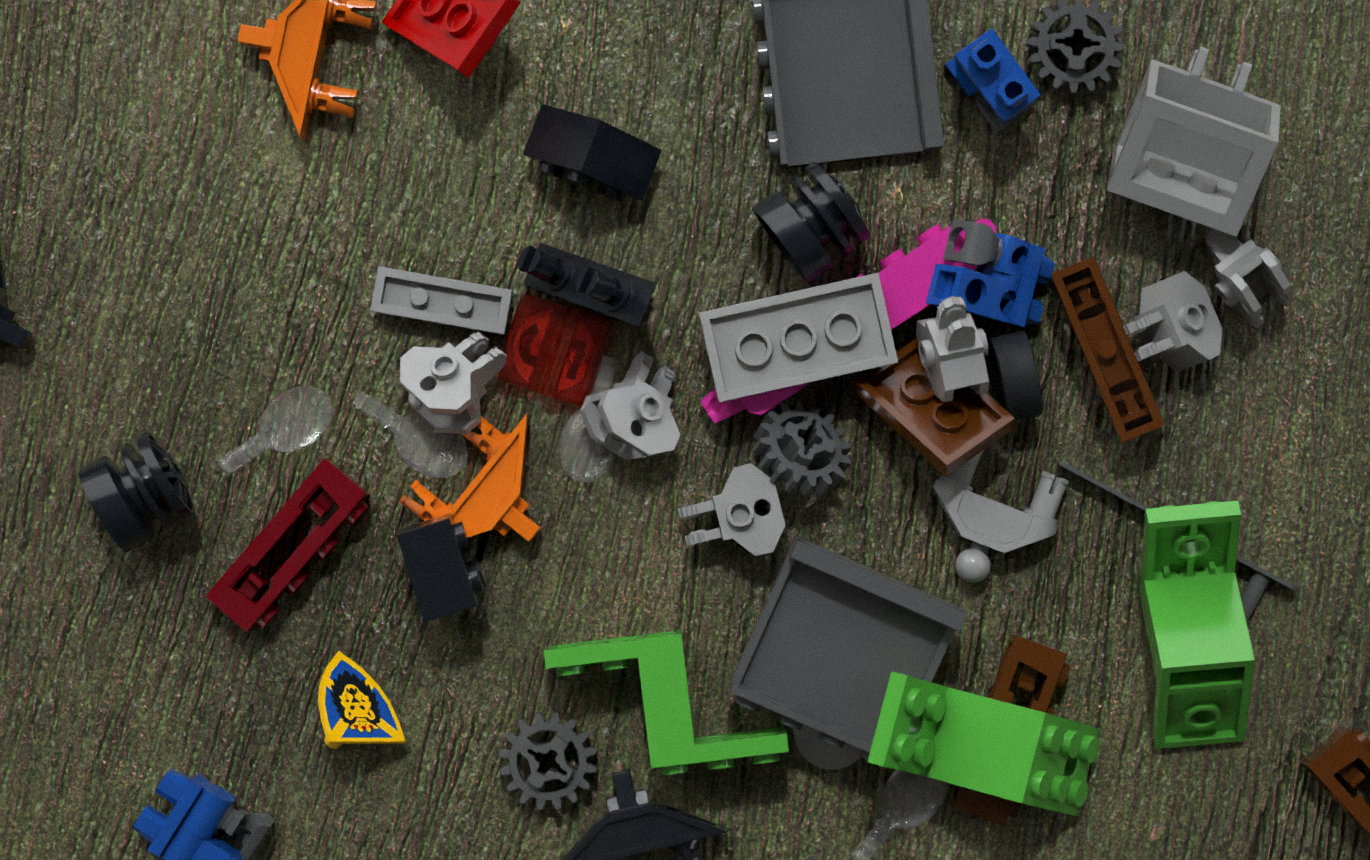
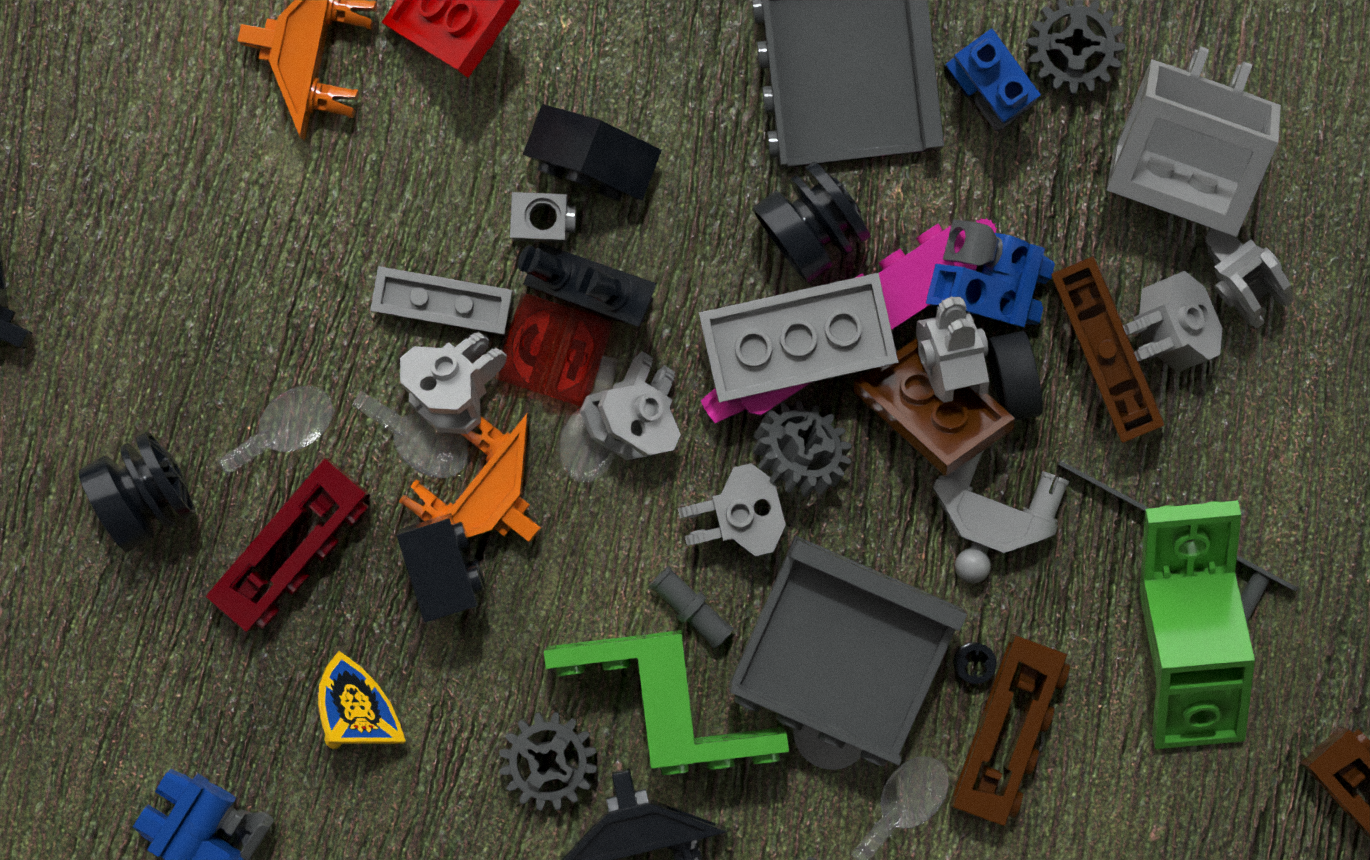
(521, 211): none -> light grey brick
(691, 607): none -> dark grey pin
(961, 662): none -> black bush
(984, 744): bright green bracket -> none

